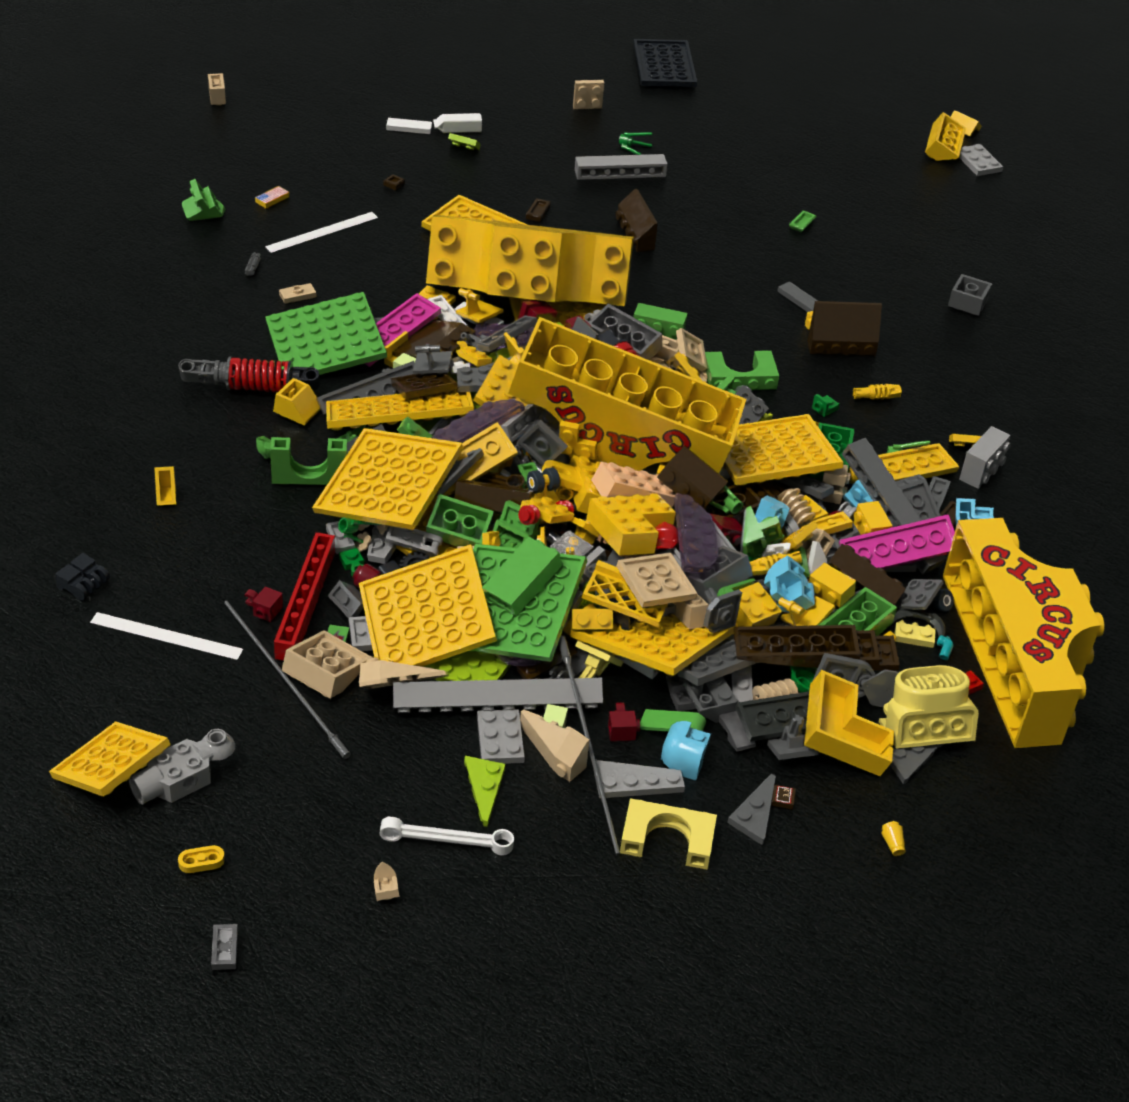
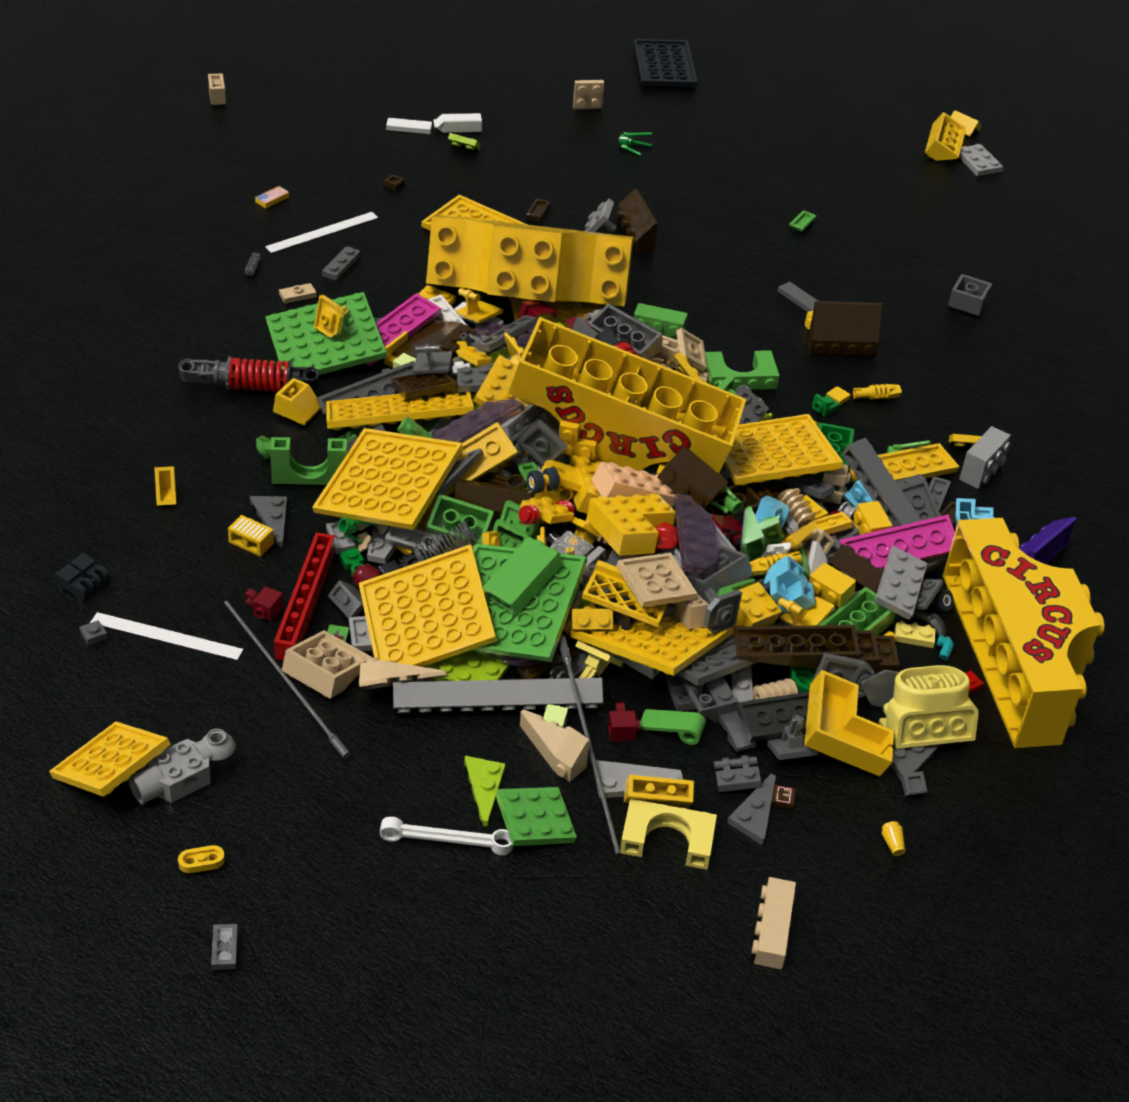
(93, 632): none -> dark grey plate
(202, 204): bright green piece -> none
(251, 535): none -> yellow brick
(273, 514): none -> dark grey wing
(329, 317): none -> yellow piece
(341, 263): none -> dark grey plate
(385, 882): tan plate -> none
(419, 555): none -> dark grey piece
(500, 736): light grey plate -> none
(535, 816): none -> bright green plate
(600, 218): none -> light grey plate
(620, 166): light grey brick -> none
(659, 790): none -> yellow brick
(685, 749): medium azure brick -> none
(740, 778): none -> dark grey plate
(775, 923): none -> tan brick
(839, 395): none -> yellow tile
(900, 582): none -> light grey plate
(913, 783): none -> dark grey tile
(1049, 540): none -> dark purple slope

